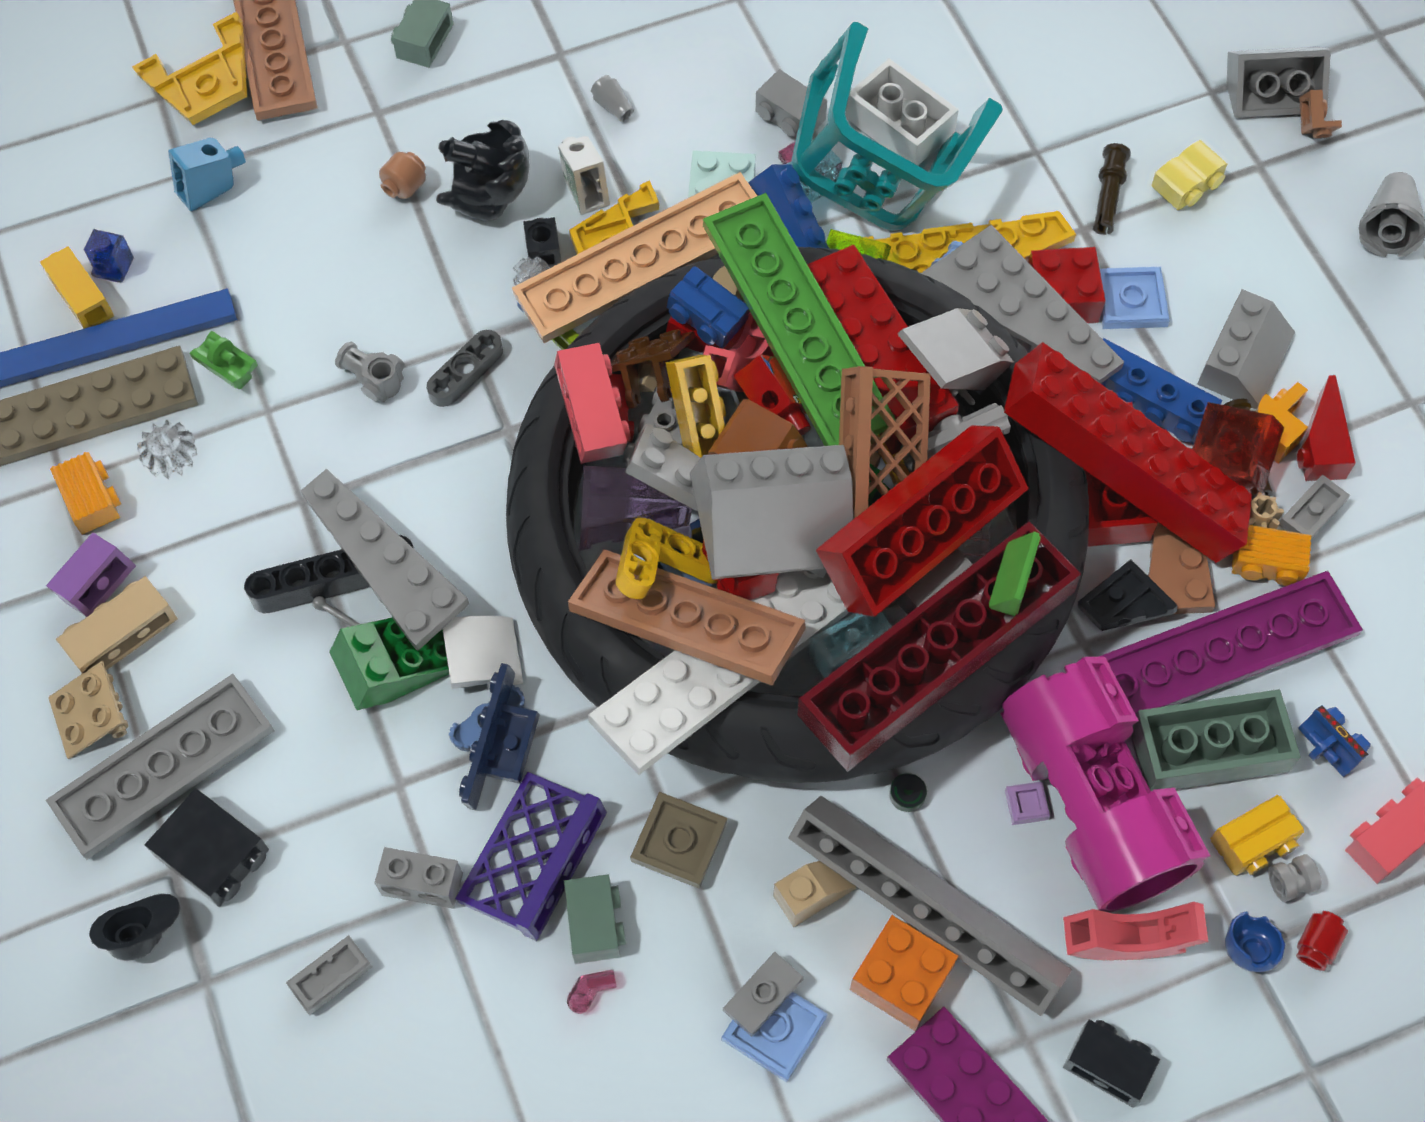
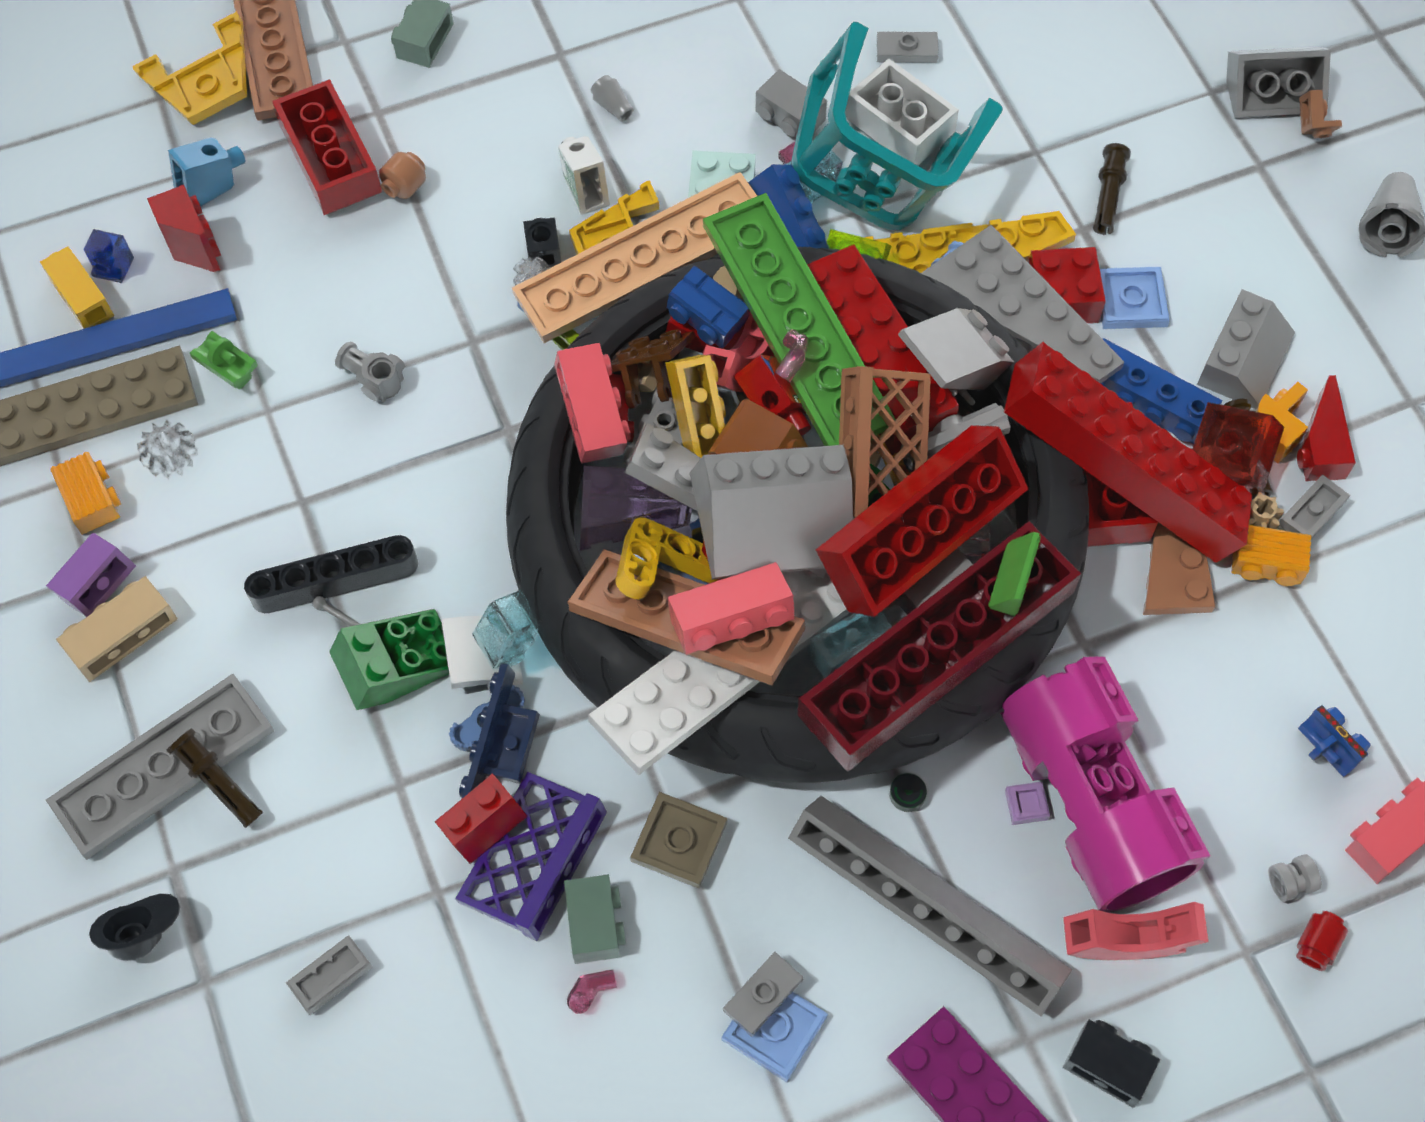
(87, 710): tan hinge -> none
(185, 230): none -> red slope
(204, 765): none -> dark brown pin
(207, 847): black brick -> none
(327, 147): none -> red brick
(399, 576): light grey wing -> none
(418, 877): light grey brick -> none
(462, 382): dark grey beam -> none
(481, 818): none -> red brick
(487, 170): black piece -> none
(506, 630): none -> clear light blue brick
(731, 608): none -> coral brick
(796, 355): none -> arm
(810, 891): tan slope -> none
(903, 972): orange brick -> none
(907, 47): none -> light grey plate
(1126, 599): black wing -> none
(1189, 175): light yellow brick -> none
(1215, 741): sand green brick -> none
(1234, 643): magenta plate -> none
(1254, 943): blue hair -> none
(1257, 836): yellow brick -> none

